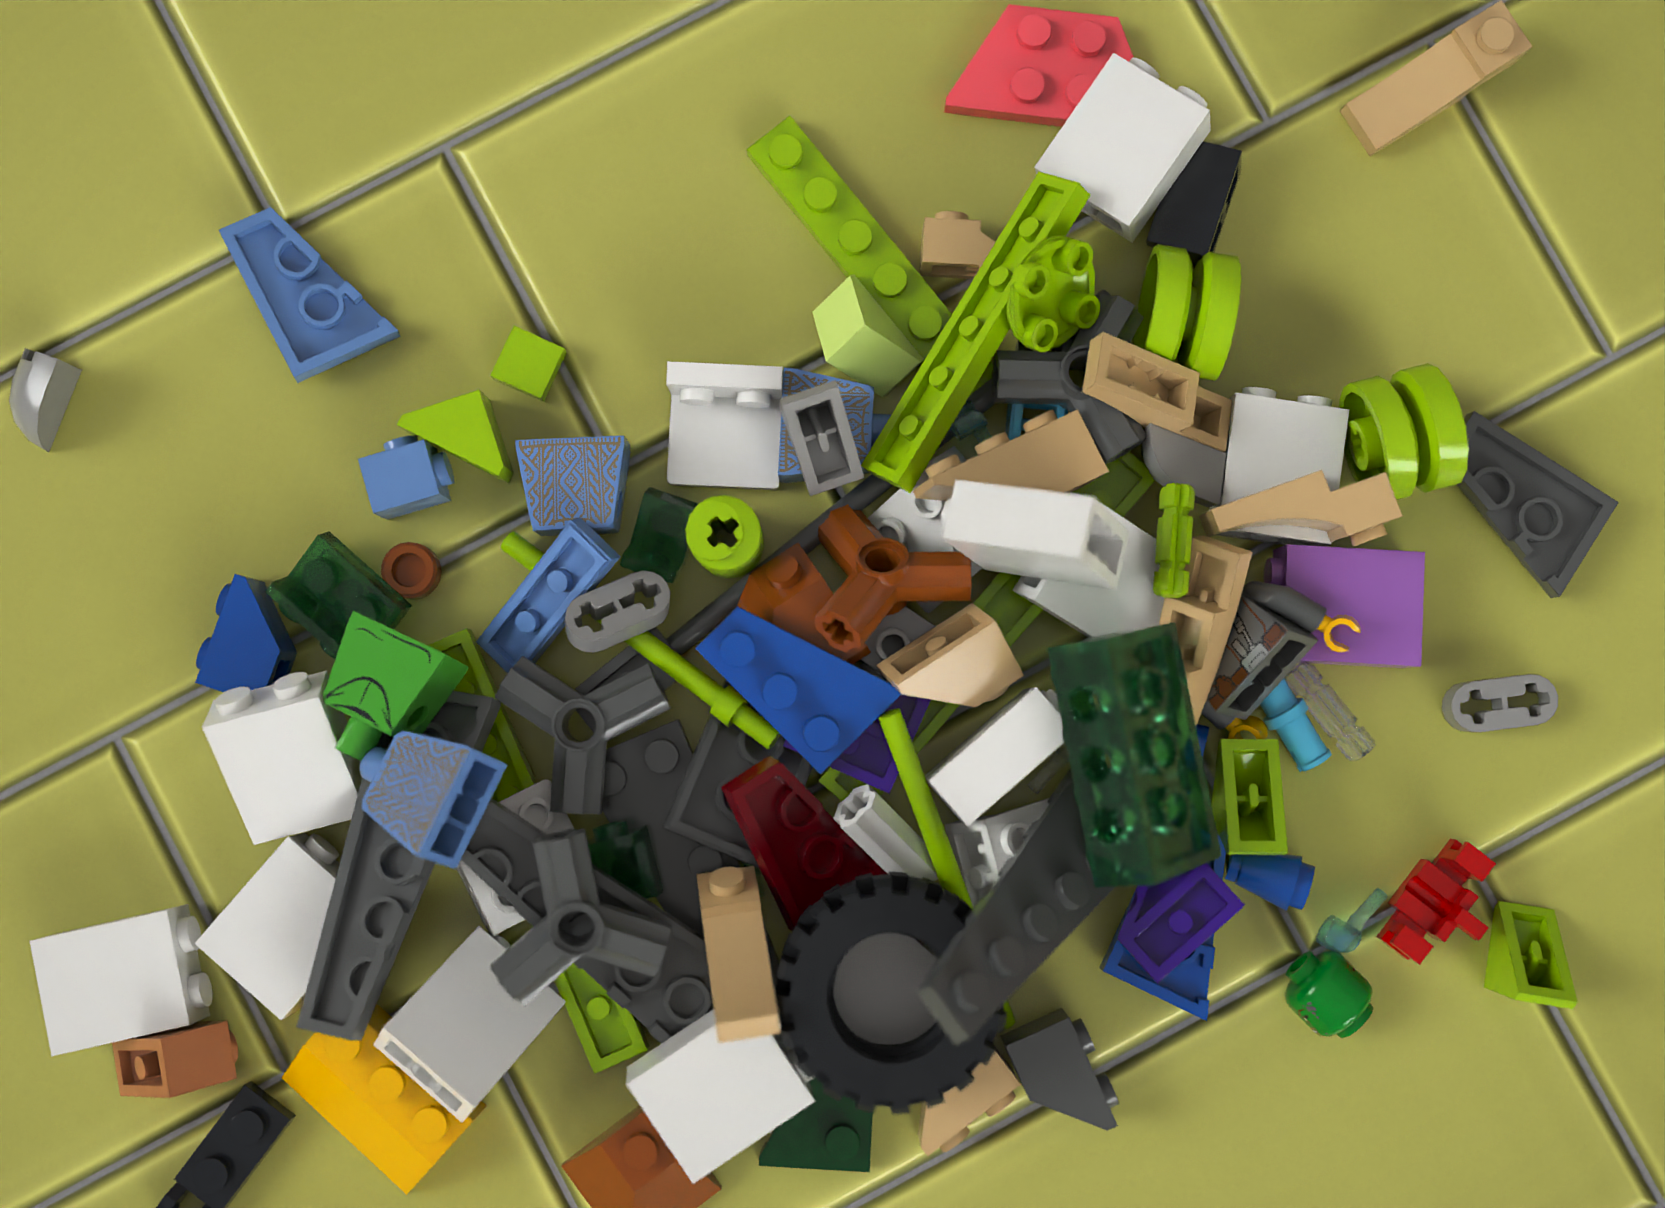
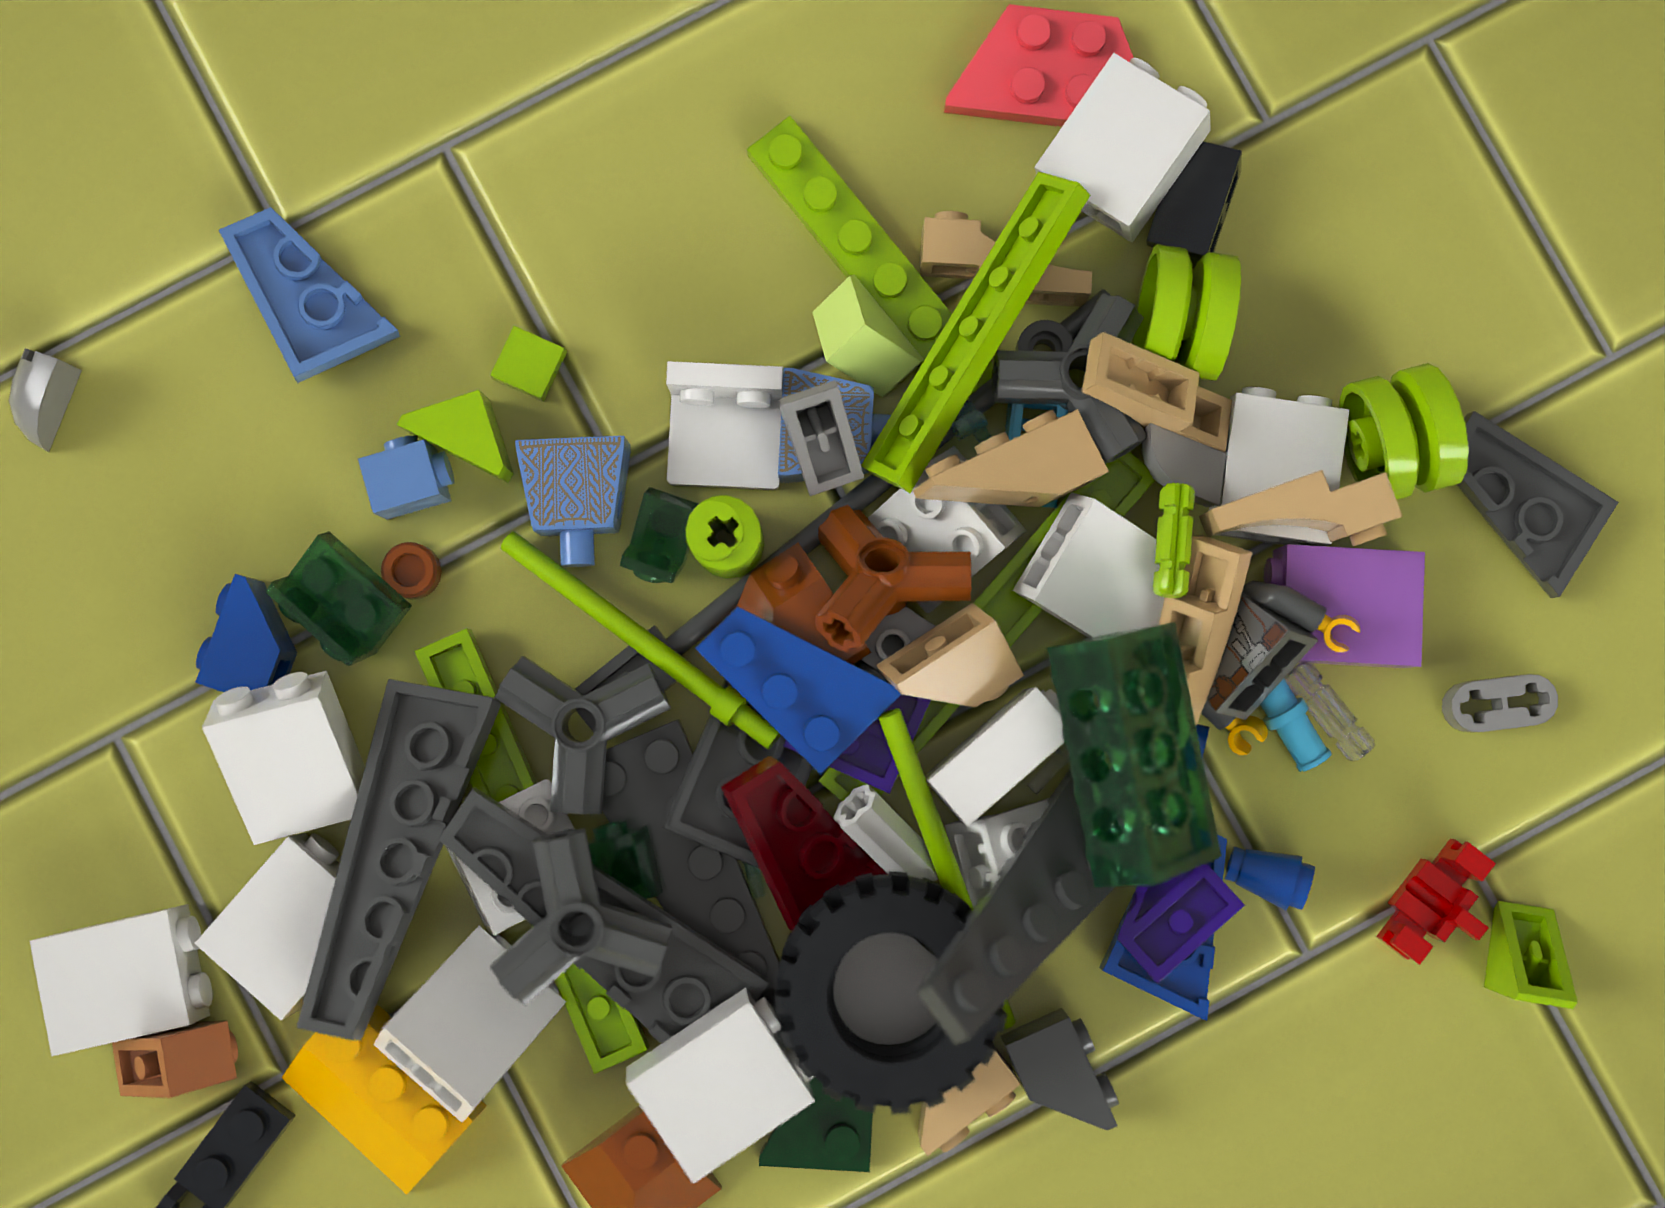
(386, 684): bright green torso -> none
(429, 793): medium blue torso -> none
(539, 605): medium blue tile -> none
(615, 607): light grey beam -> none
(737, 954): tan slope -> none
(1035, 533): white brick -> none
(1052, 293): lime dish -> none
(1249, 797): lime slope -> none
(1328, 993): green head -> none
(1346, 936): clear light blue hand -> none
(1437, 78): tan slope -> none

